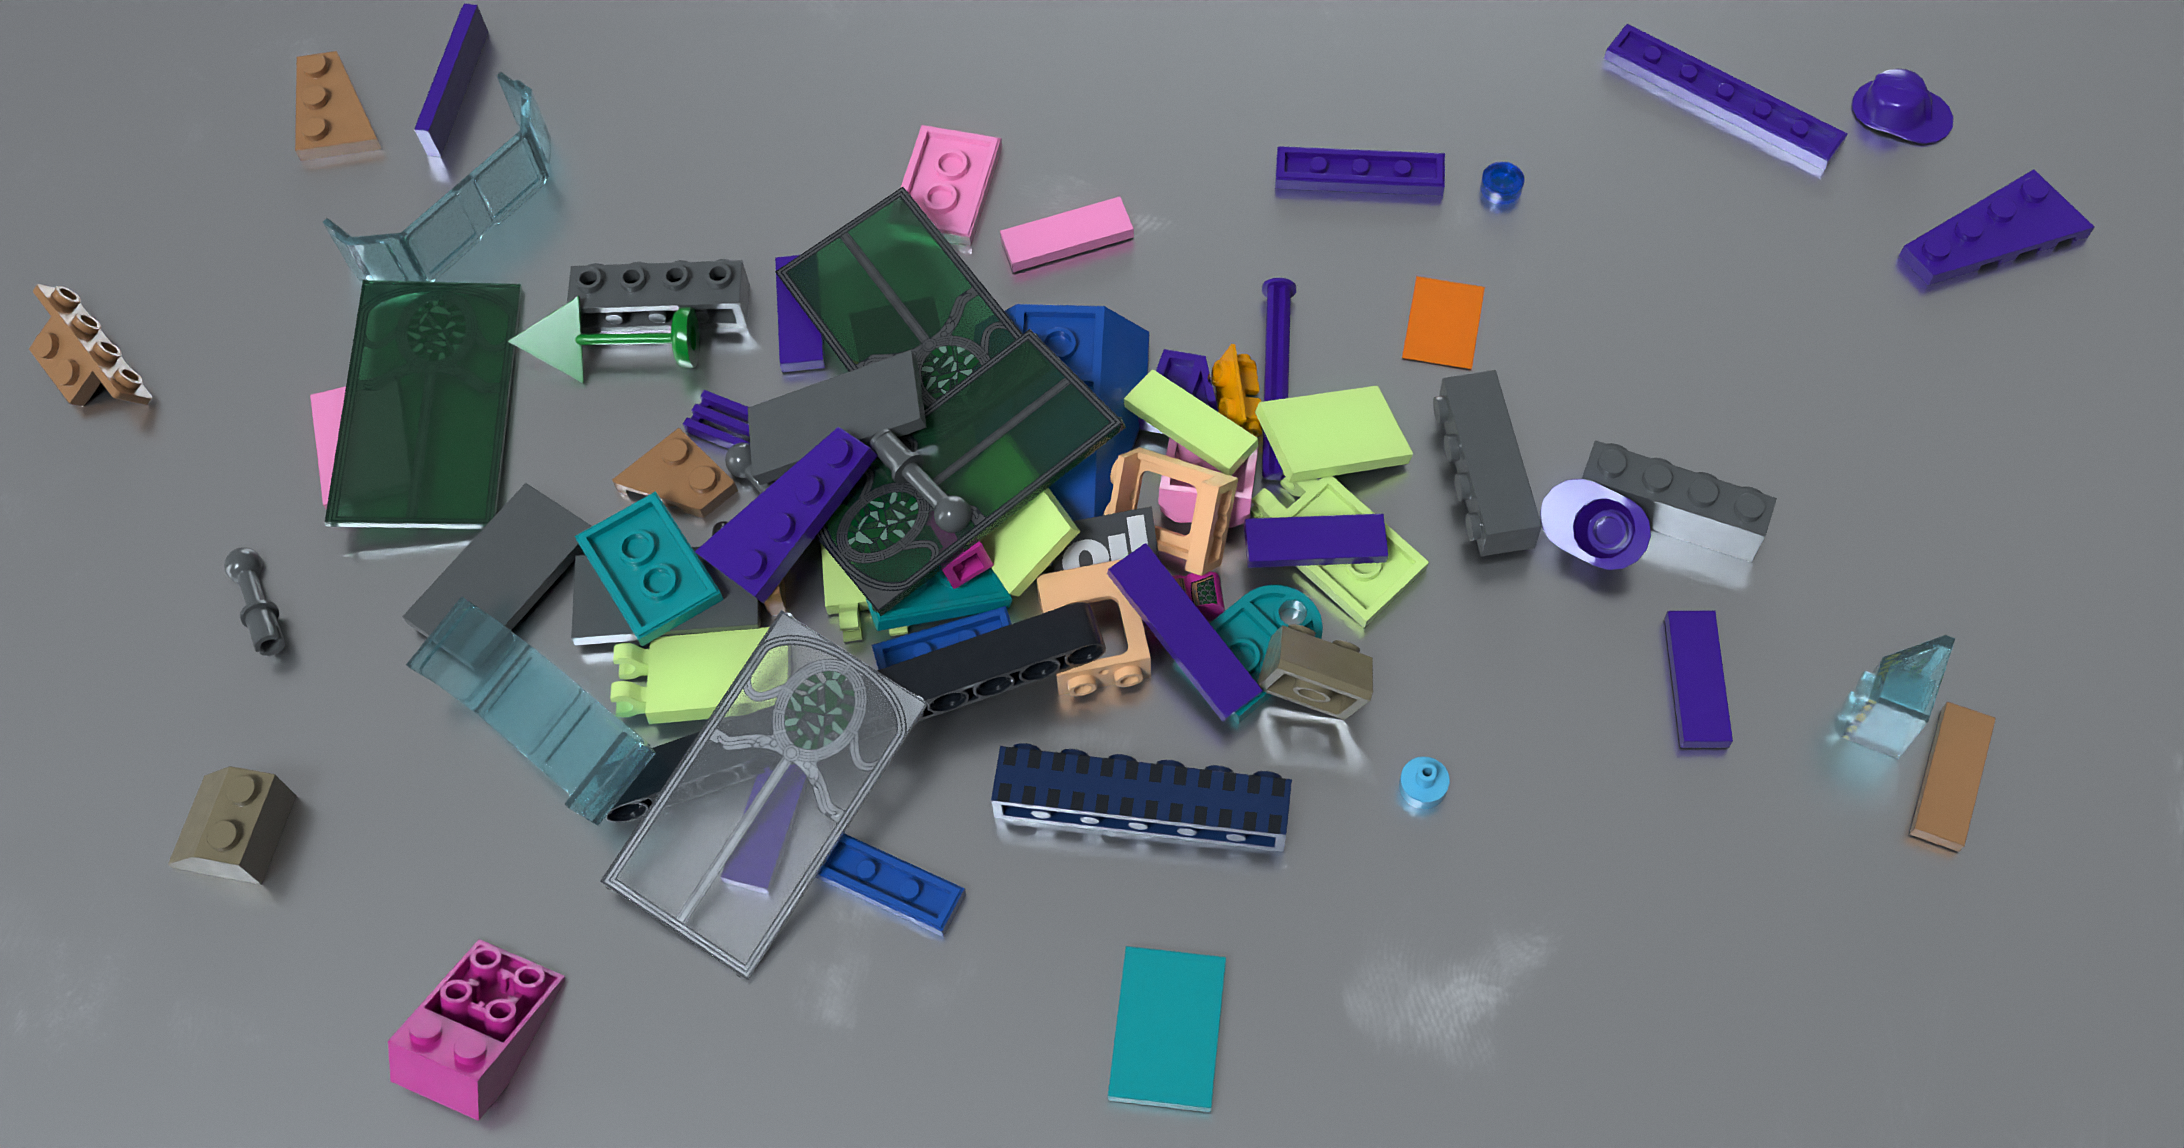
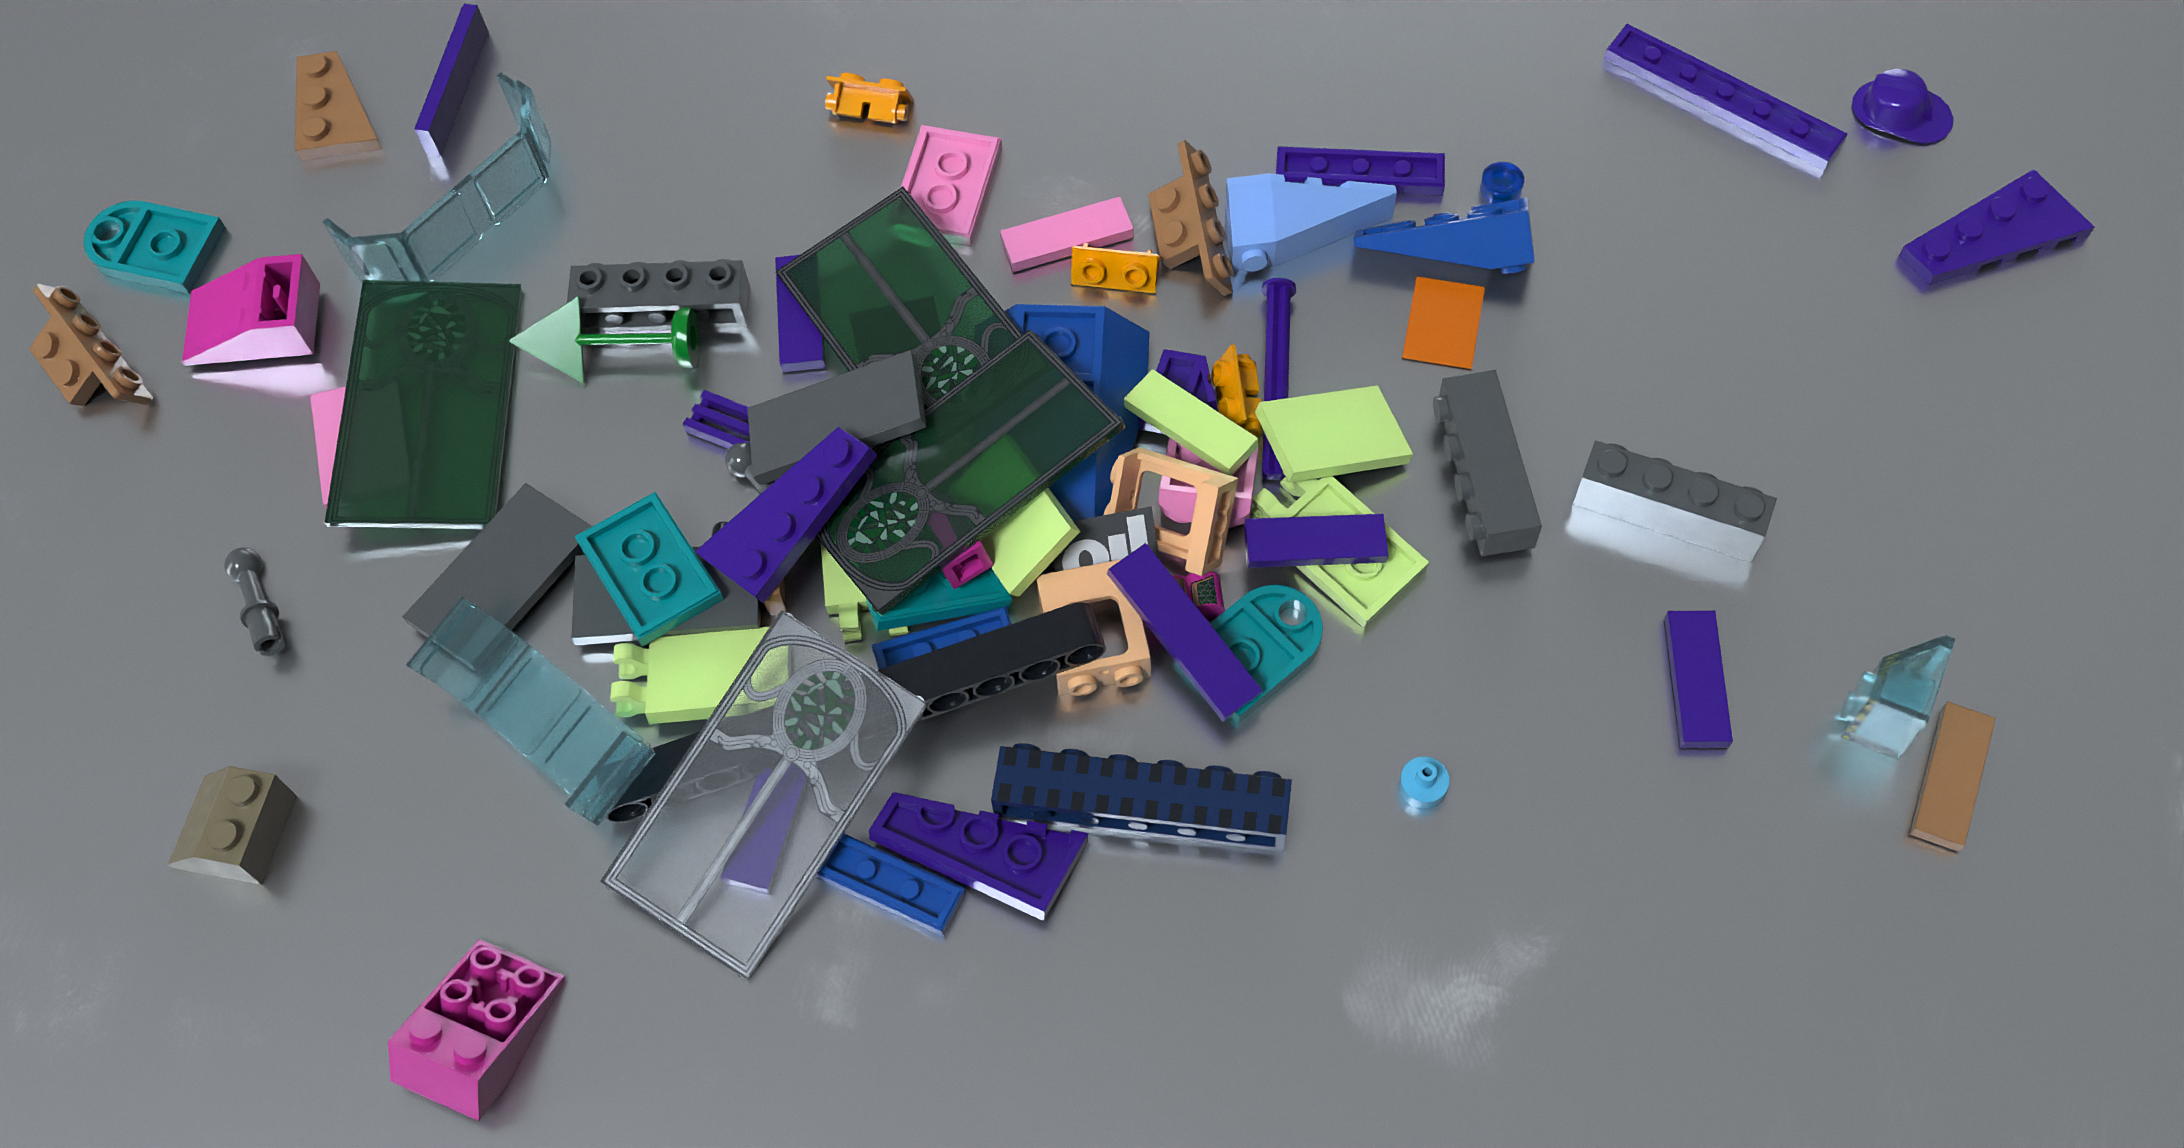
(153, 244): none -> teal tile
(254, 313): none -> dark pink slope
(679, 475): medium nougat wing -> none
(883, 97): none -> light orange hinge
(950, 512): dark grey pin -> none
(993, 855): none -> dark purple wing
(1114, 268): none -> light orange hinge
(1167, 1029): teal tile -> none
(1188, 220): none -> medium nougat bracket
(1283, 220): none -> light blue wedge
(1317, 672): dark tan slope -> none
(1486, 238): none -> blue wedge
(1595, 524): dark purple piece -> none

